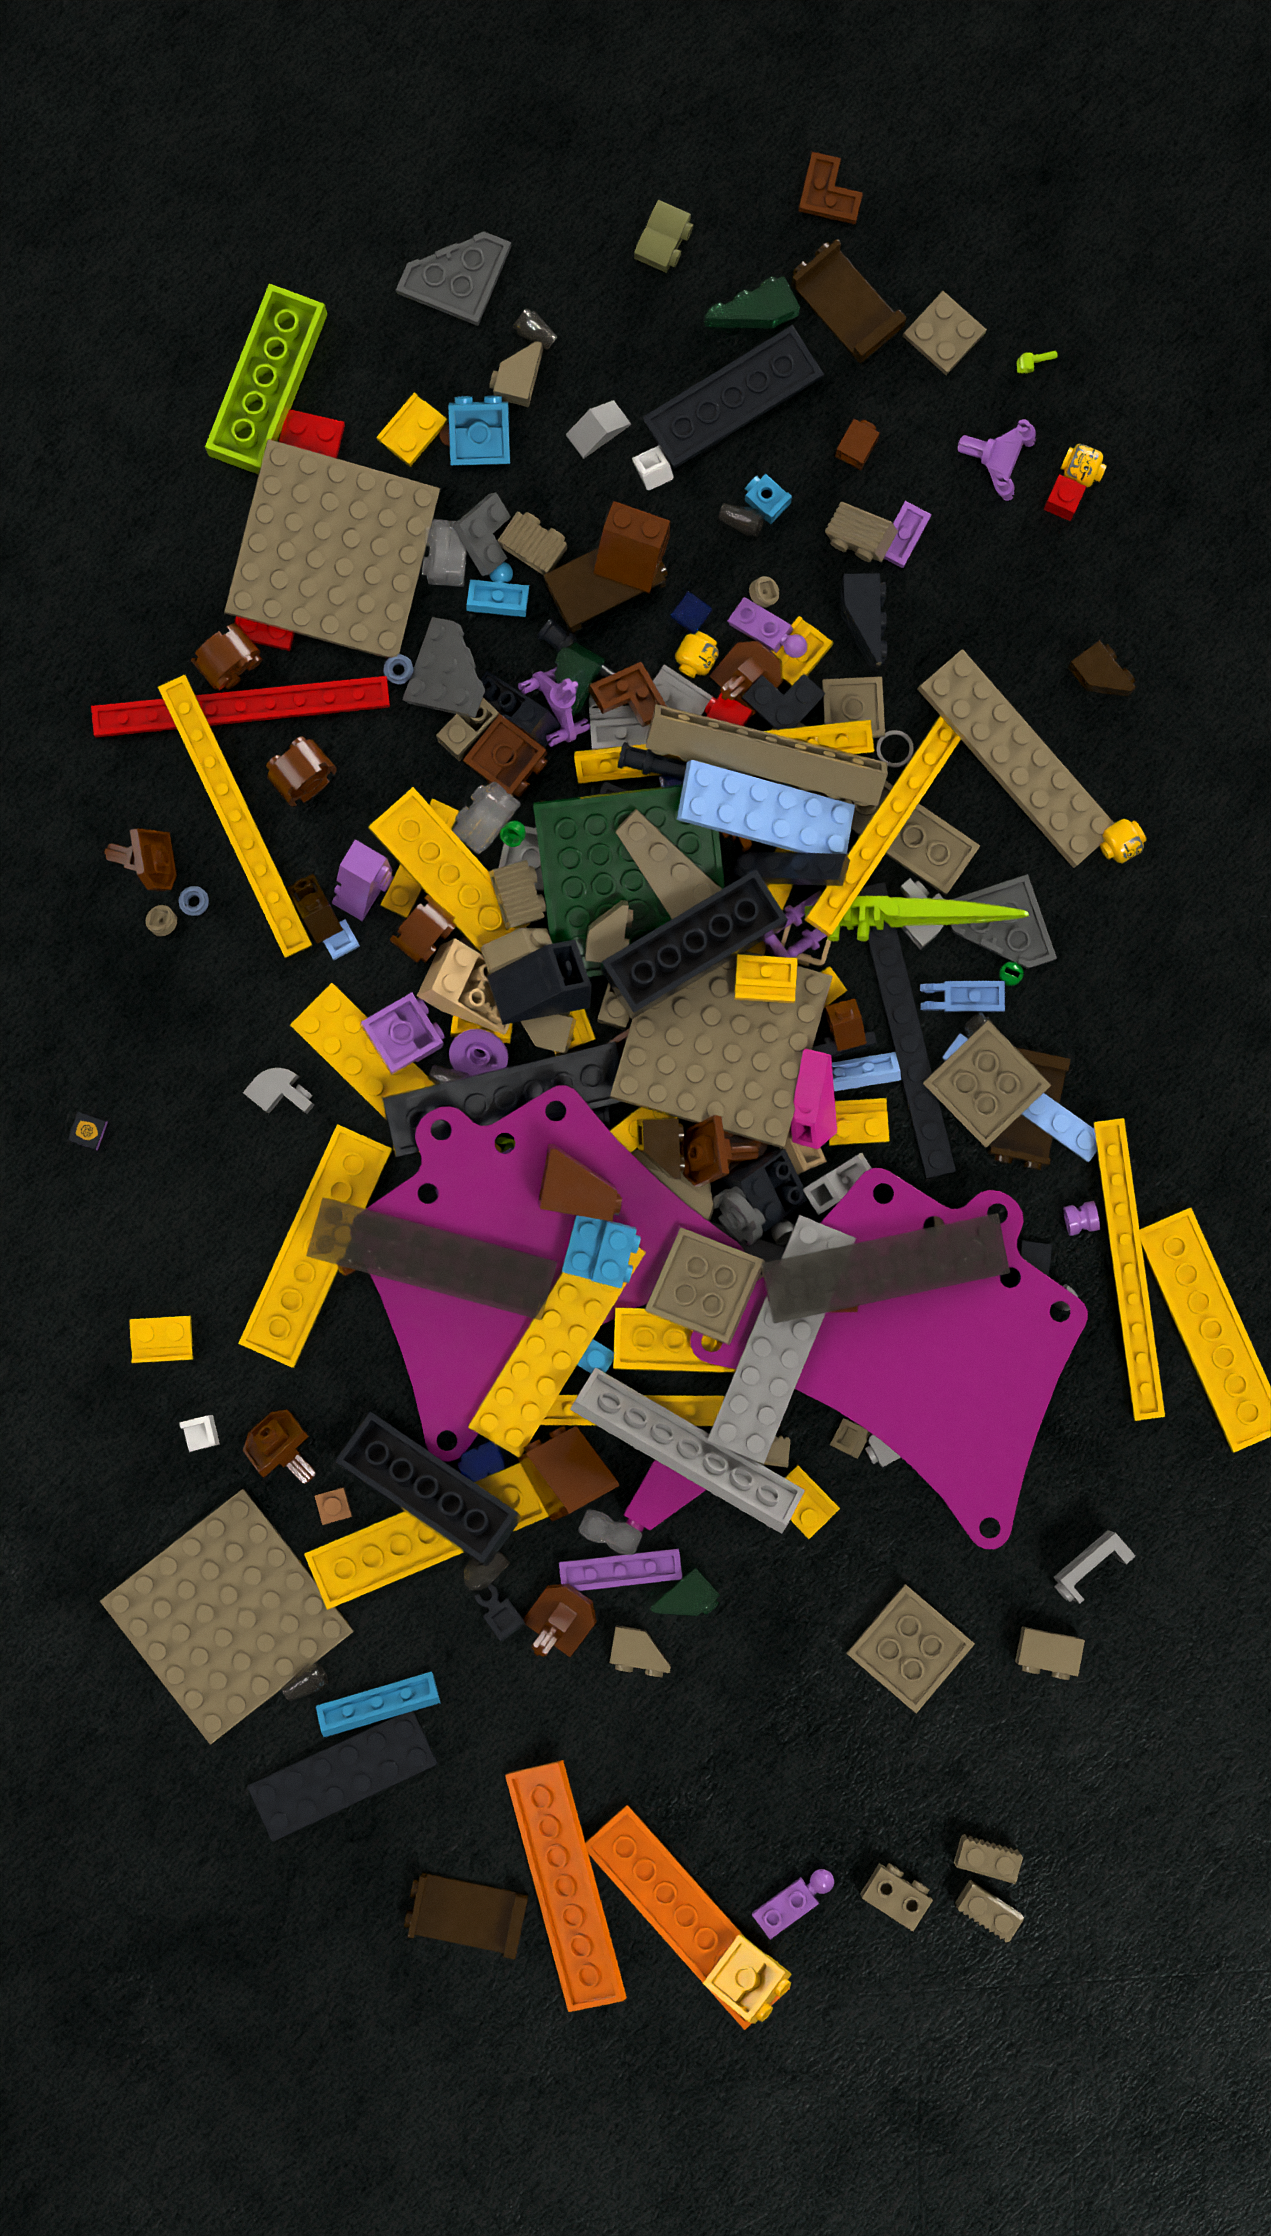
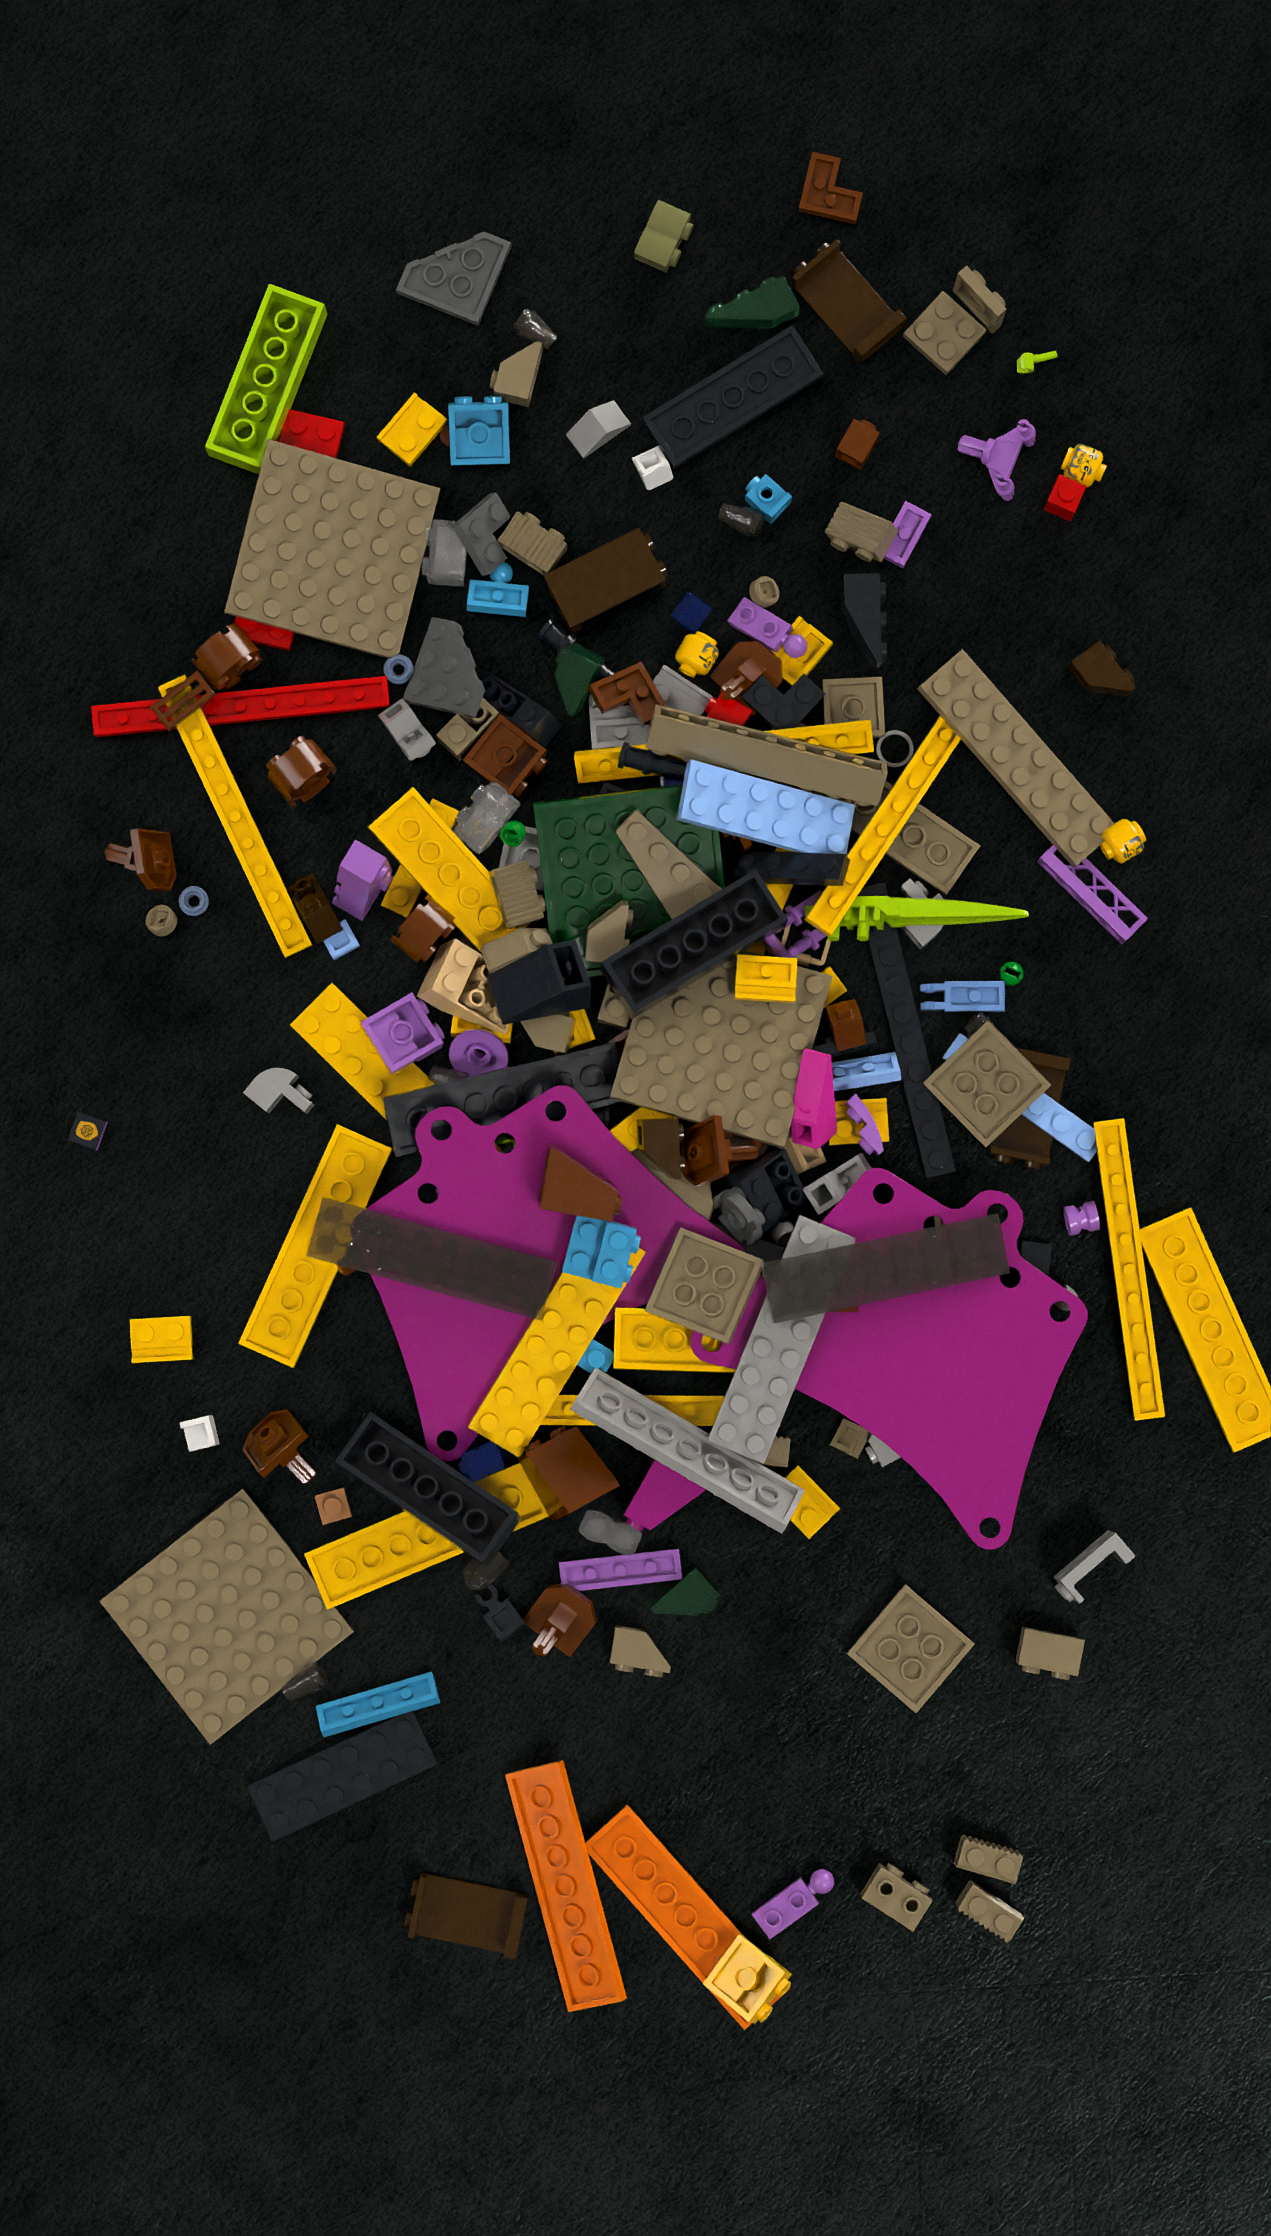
(190, 710): none -> reddish brown tile
(407, 730): none -> light grey brick
(560, 699): medium lavender axle -> none
(632, 547): reddish brown slope -> none
(869, 1135): none -> medium lavender slope
(979, 299): none -> dark tan plate
(1018, 939): dark grey plate -> none
(1089, 898): none -> medium lavender fence

